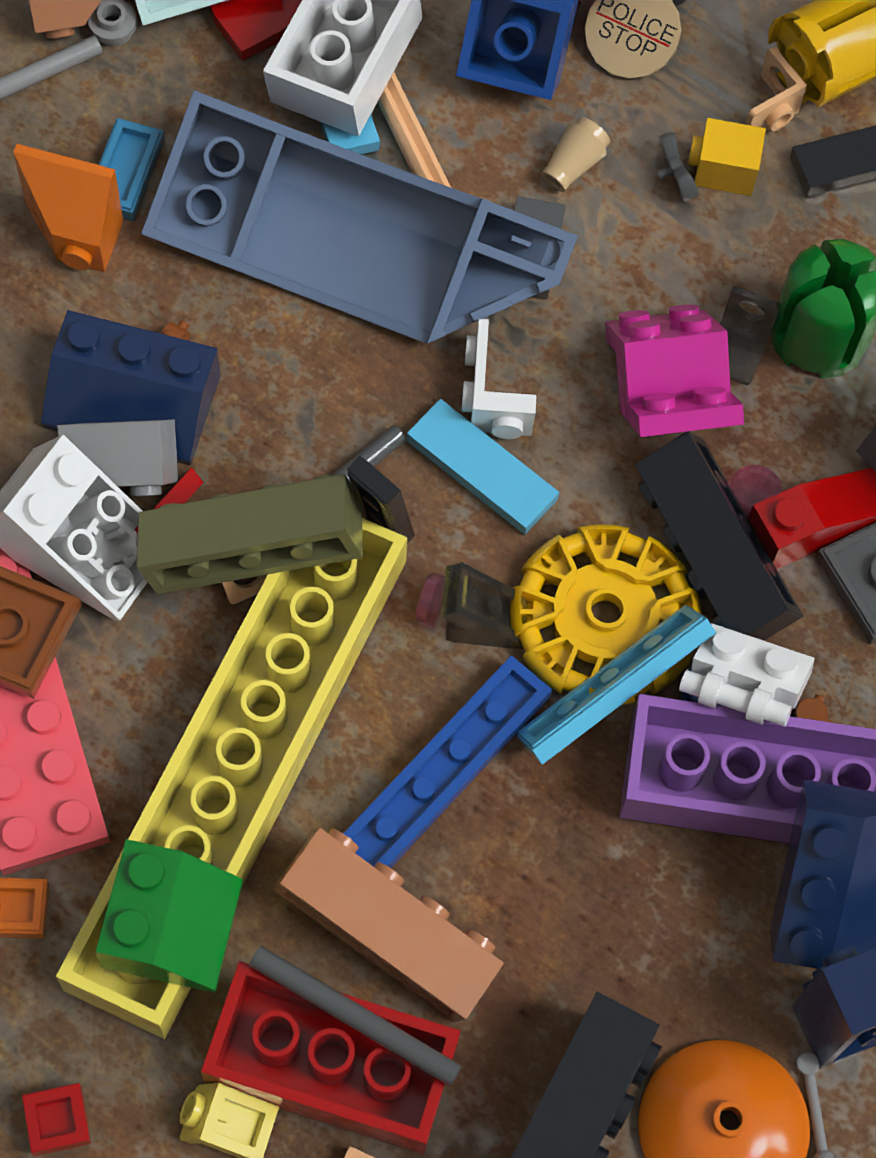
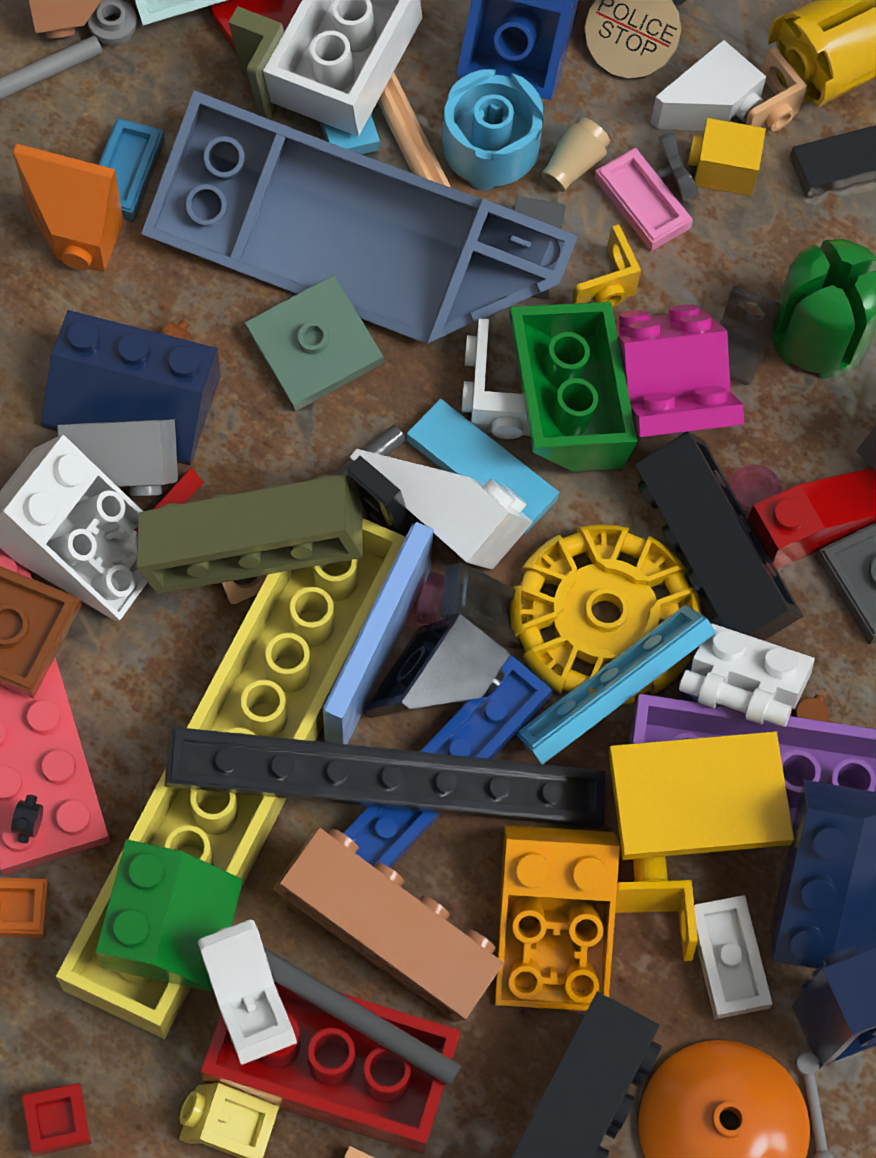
(27, 818): none -> black piece
(246, 991): none -> white bracket
(255, 42): none -> olive panel
(314, 342): none -> sand green plate
(378, 635): none -> light blue tile
(384, 777): none -> black tile
(440, 667): none -> slope
(467, 515): none -> white slope
(492, 128): none -> medium azure brick
(556, 917): none -> light orange slope
(574, 385): none -> green slope
(616, 285): none -> yellow bracket
(643, 199): none -> bright pink tile
(656, 894): none -> yellow bracket
(700, 795): none -> yellow tile
(716, 87): none -> white slope
(730, 958): none -> white plate

